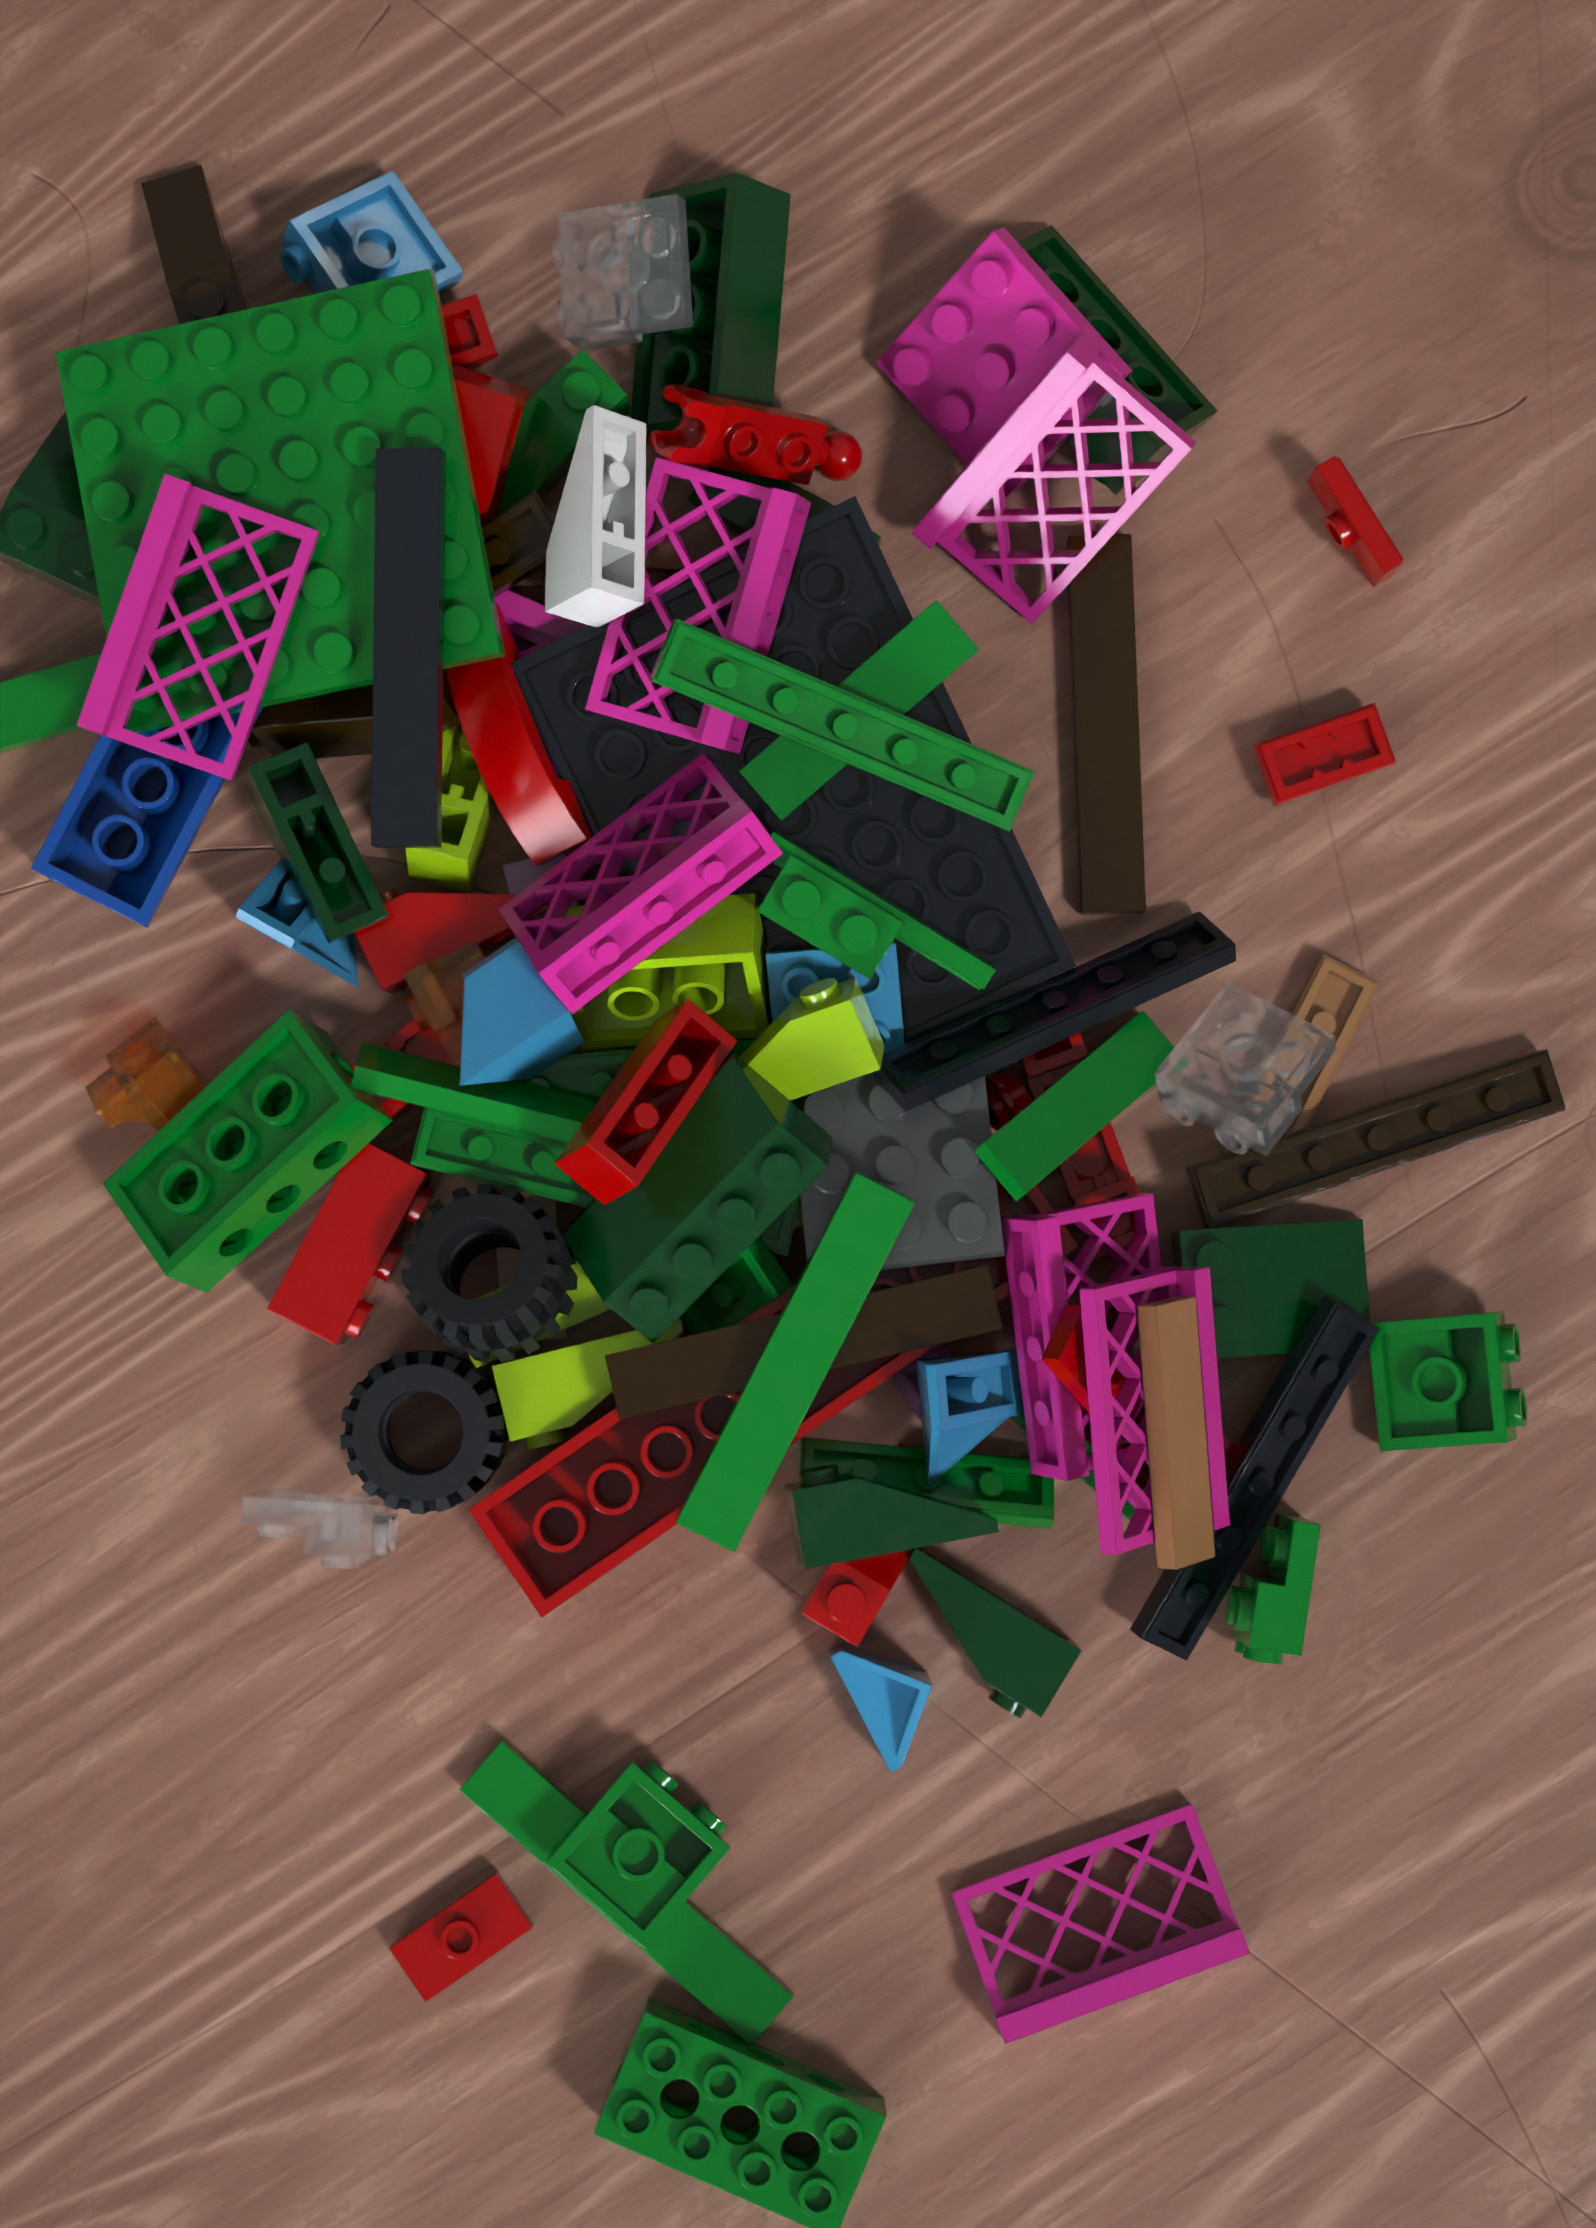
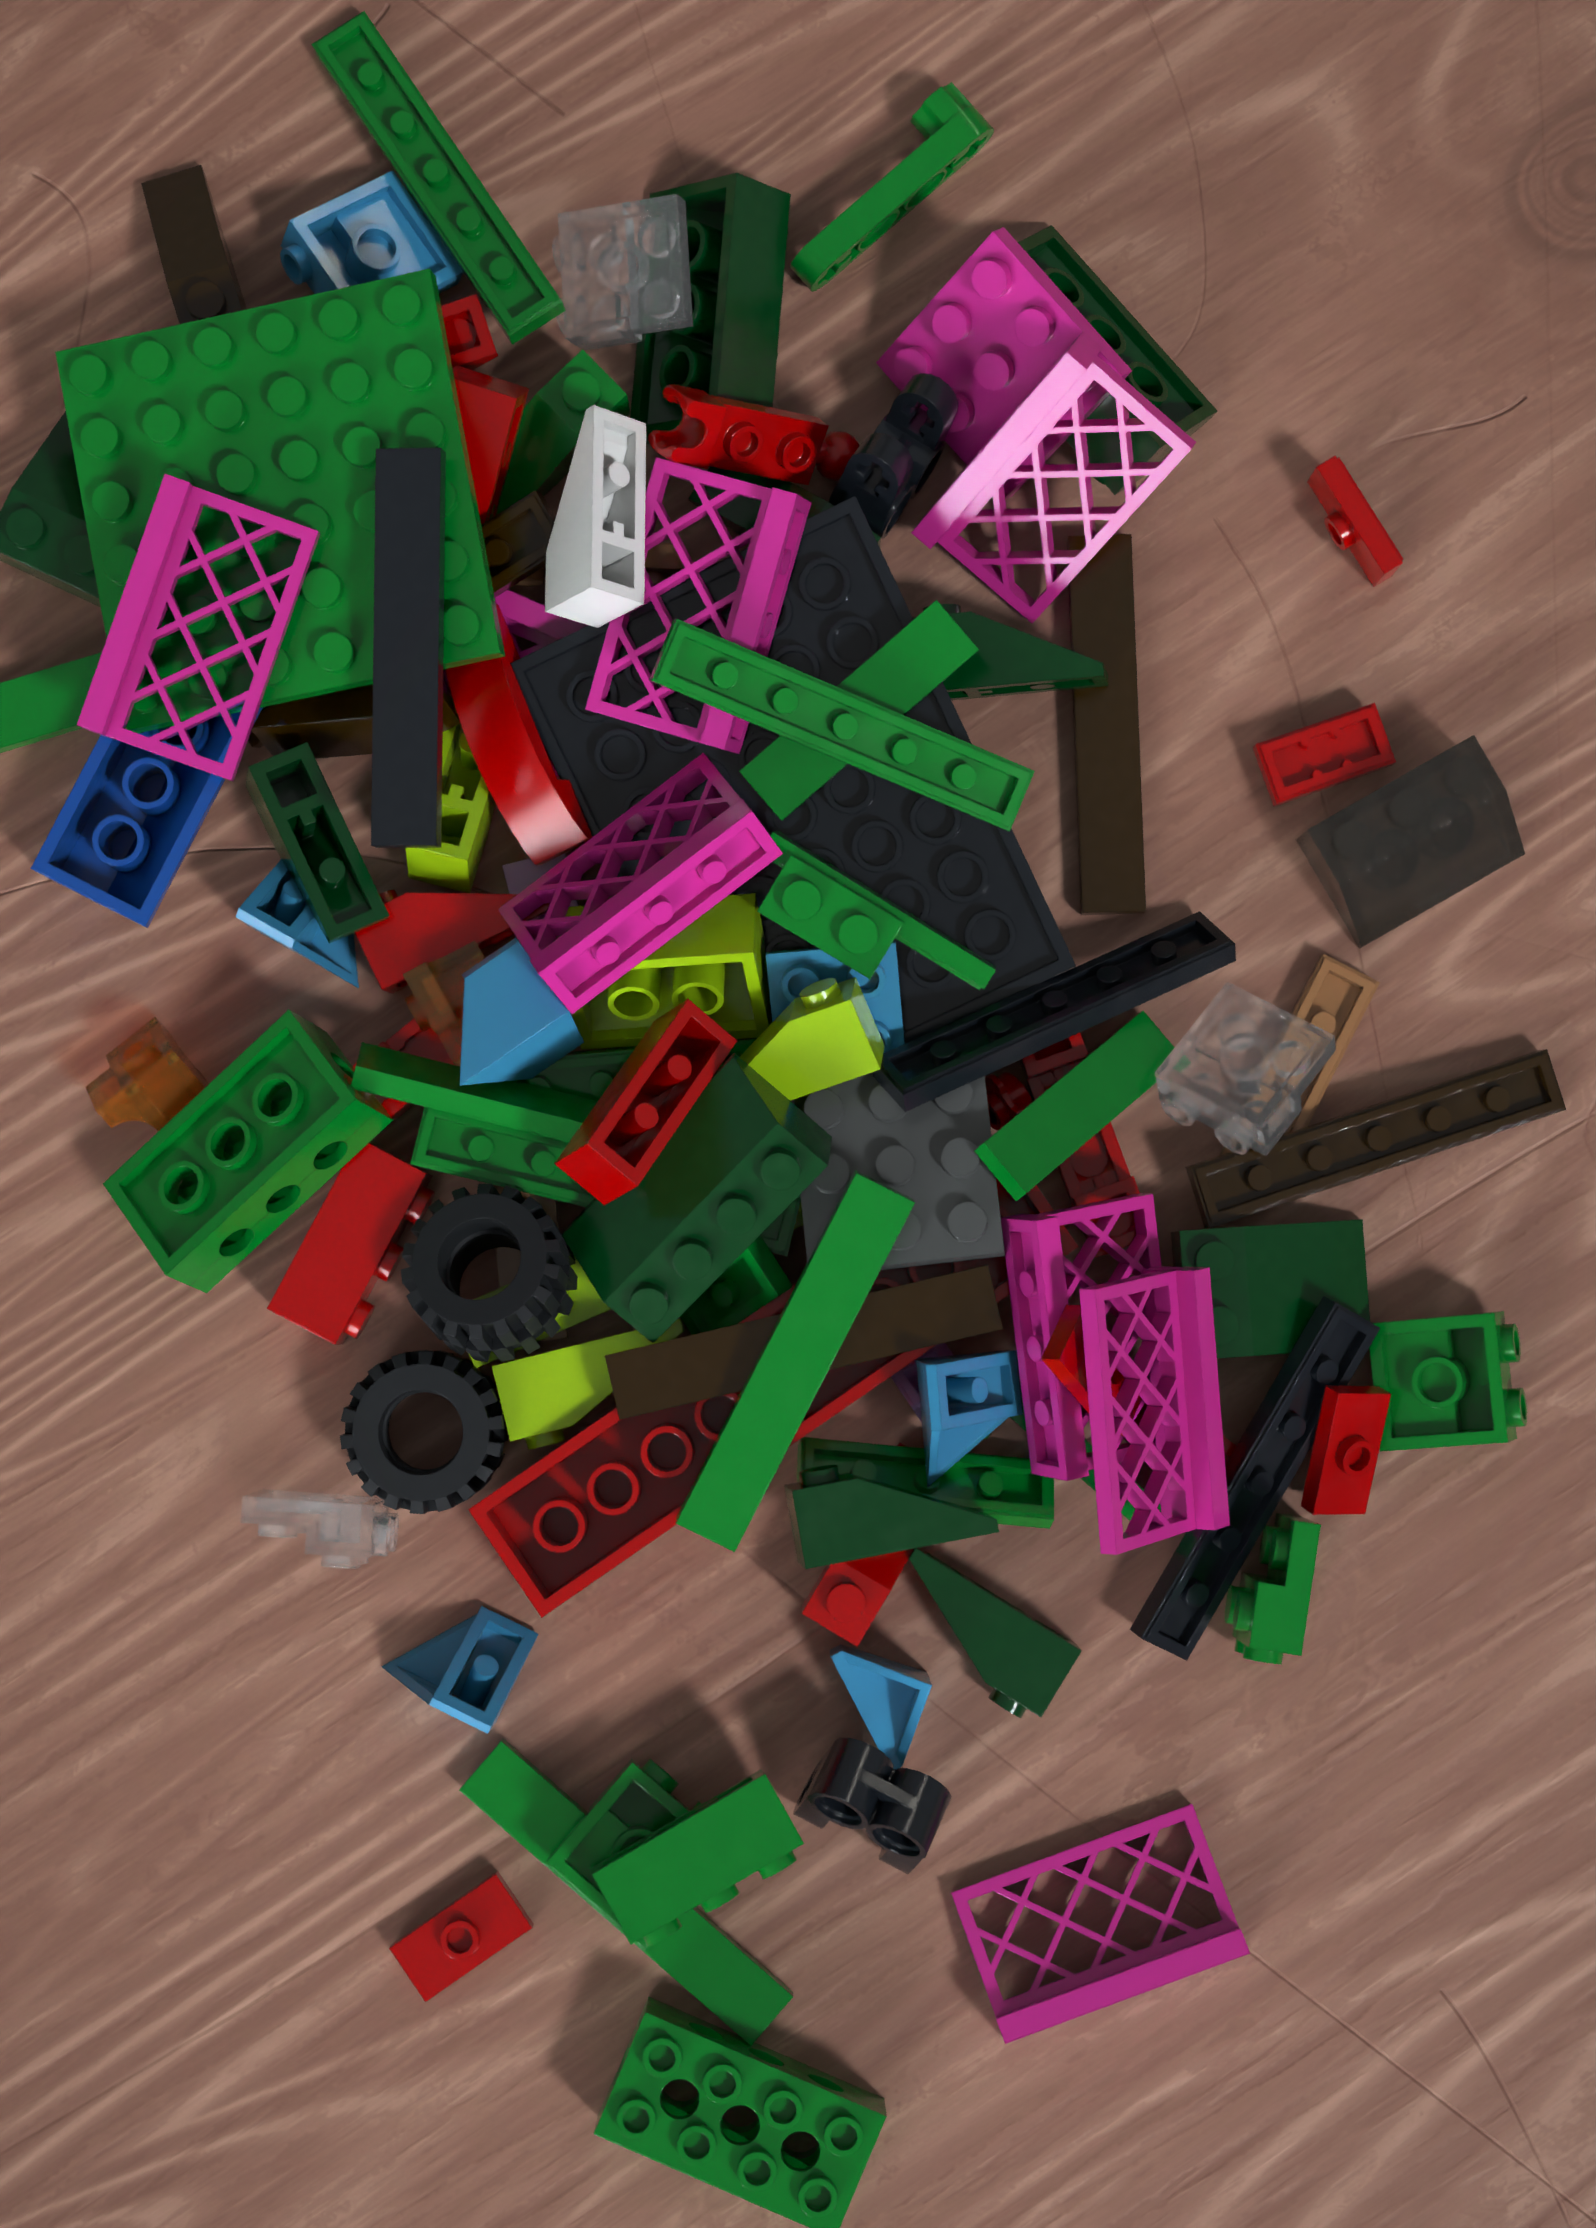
(438, 178): none -> green tile
(468, 1667): none -> dark azure slope
(698, 1859): none -> green brick
(863, 1790): none -> black piece
(900, 453): none -> black piece
(952, 136): none -> green beam
(1016, 662): none -> dark green slope
(1176, 1432): medium nougat tile -> none
(1345, 1450): none -> red plate
(1414, 841): none -> clear smoke slope

